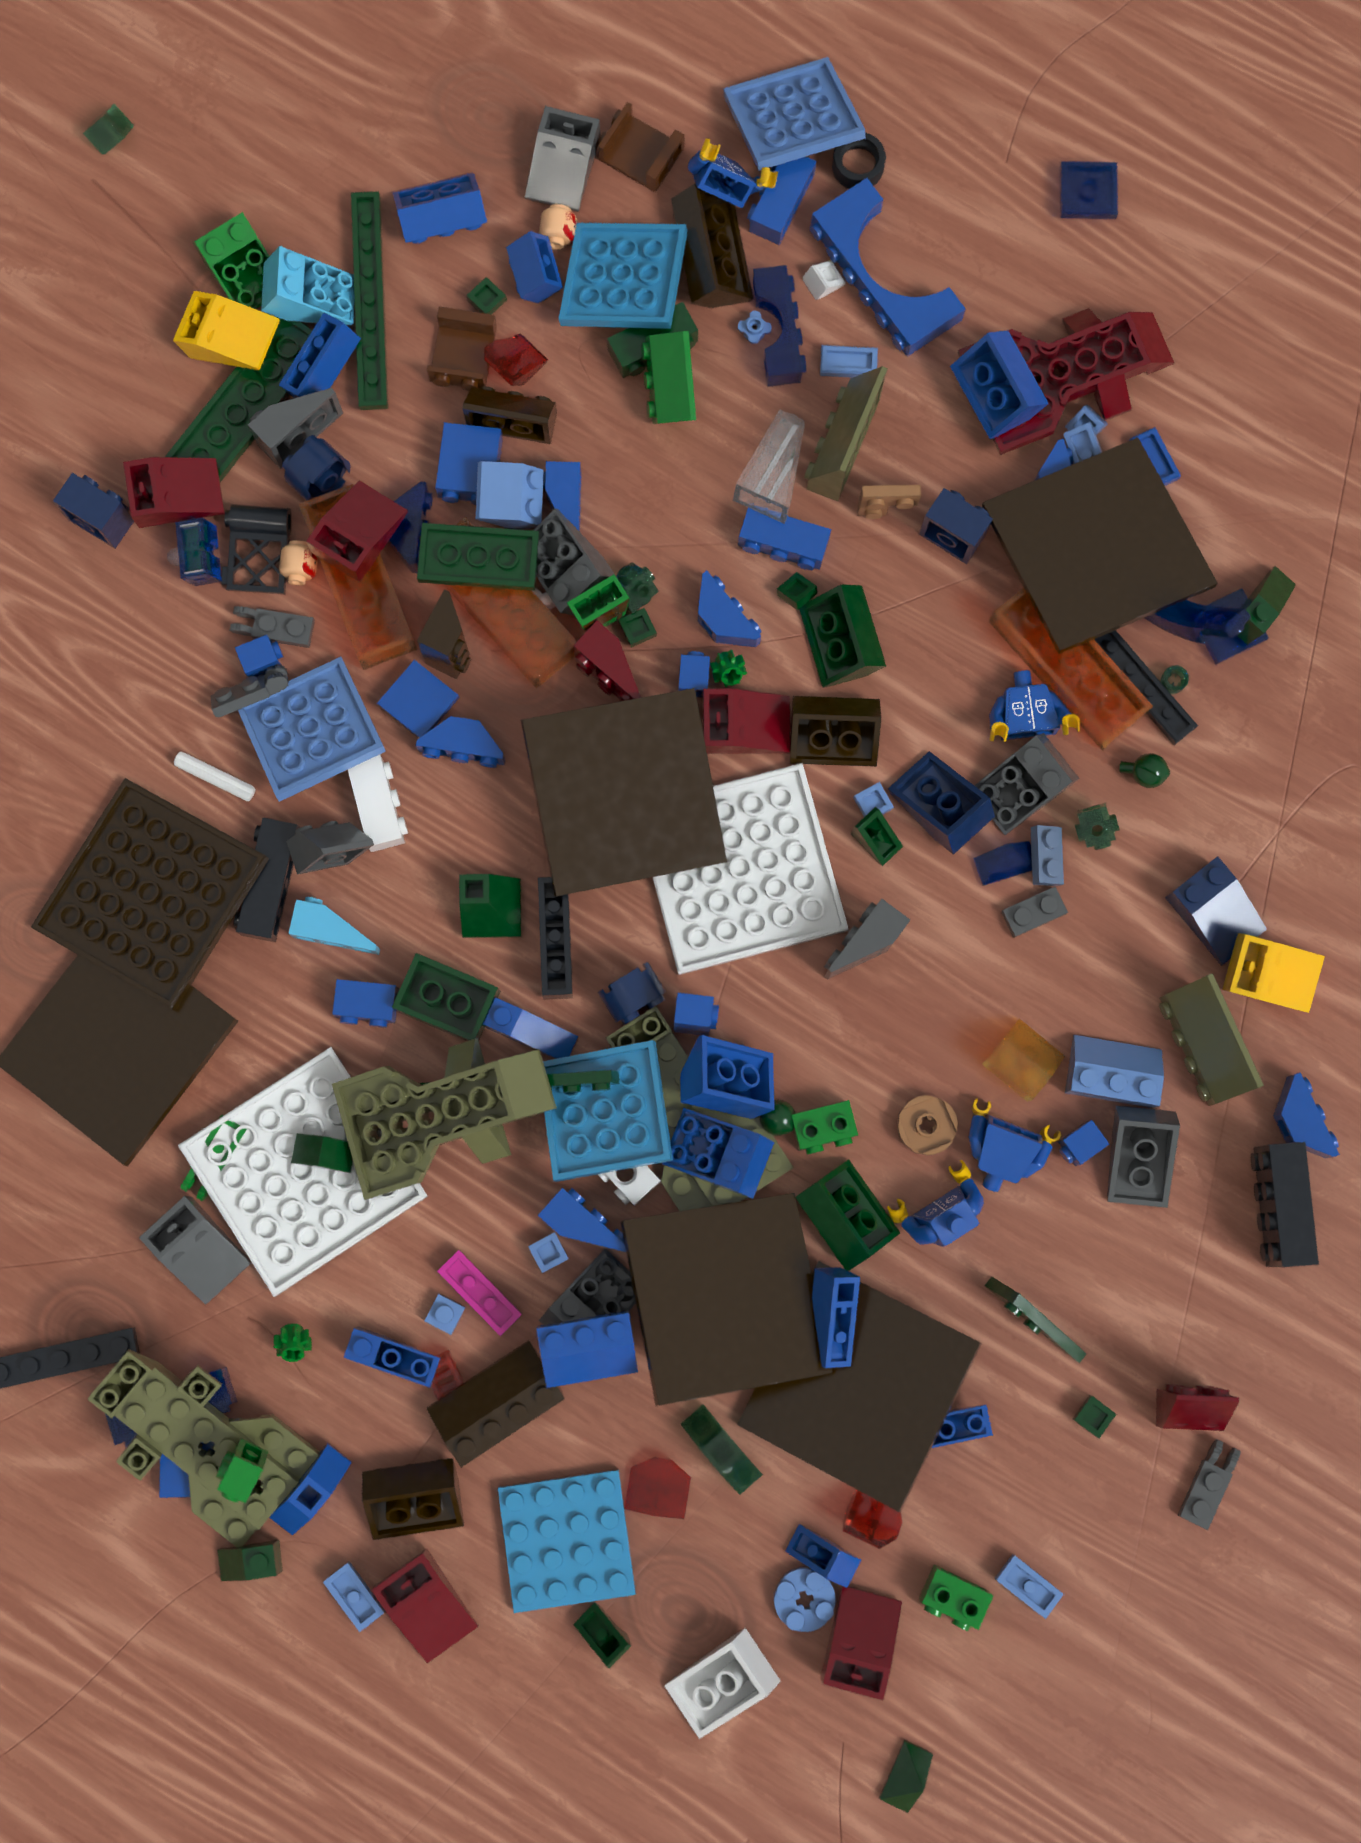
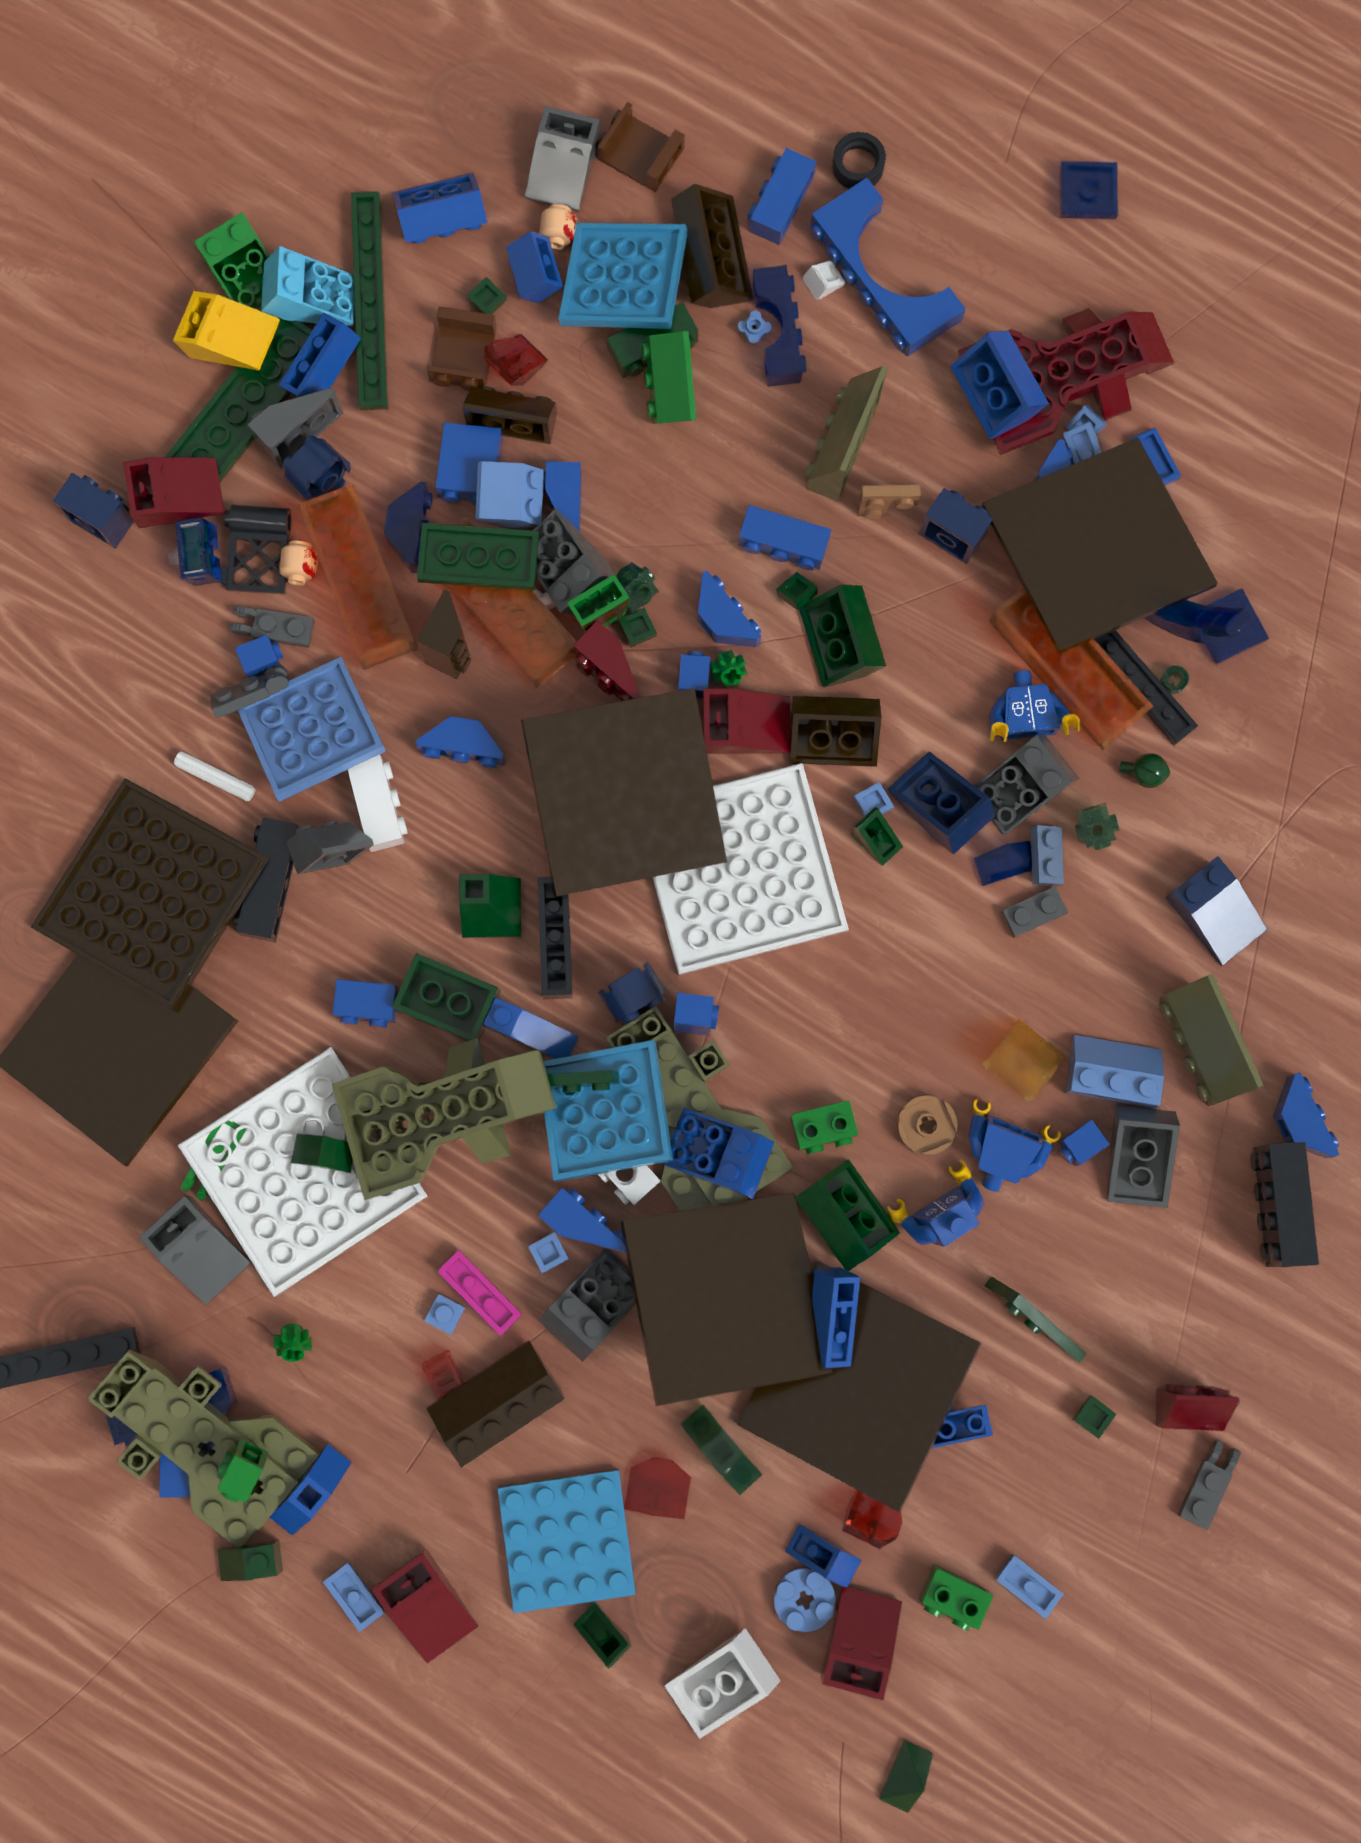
(108, 129): clear green panel -> none
(321, 925): medium azure slope -> none
(356, 530): dark red slope -> none
(391, 1356): blue slope -> none
(412, 1499): dark brown slope -> none
(418, 699): blue tile -> none
(587, 1349): blue slope -> none
(726, 177): blue torso -> none
(728, 1078): blue slope -> none
(771, 472): clear slope -> none
(780, 1120): dark green piece -> none
(794, 113): medium blue plate -> none
(847, 361): medium blue tile -> none
(876, 935): dark grey slope -> none
(1266, 604): dark green slope -> none
(1273, 972): yellow slope -> none

